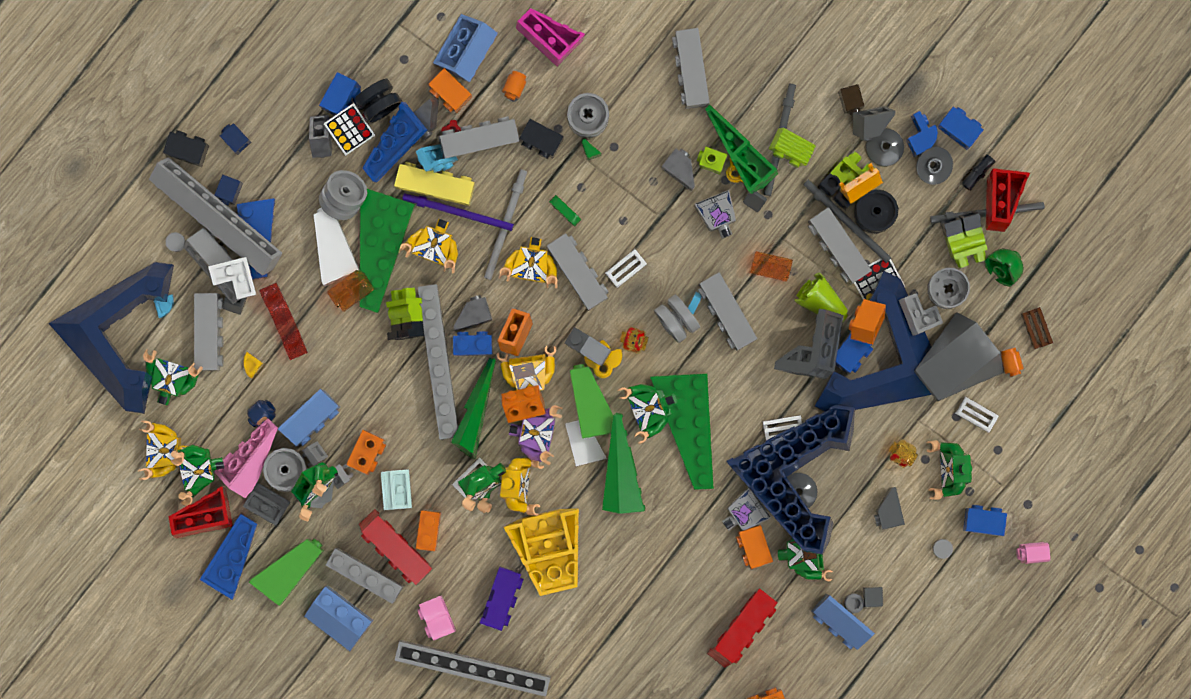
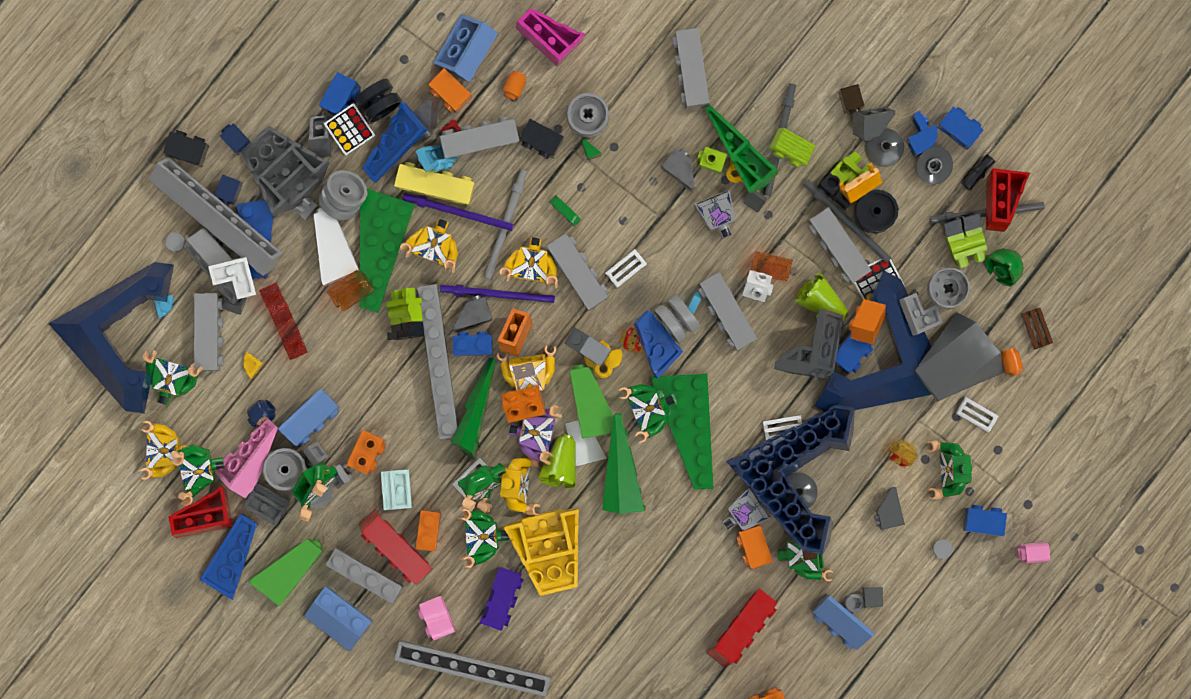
(283, 169): none -> dark grey wedge
(306, 208): none -> light grey tile
(460, 290): none -> dark purple bar
(481, 537): none -> torso
(563, 464): none -> lime cone
(657, 343): none -> blue wing
(757, 286): none -> white brick

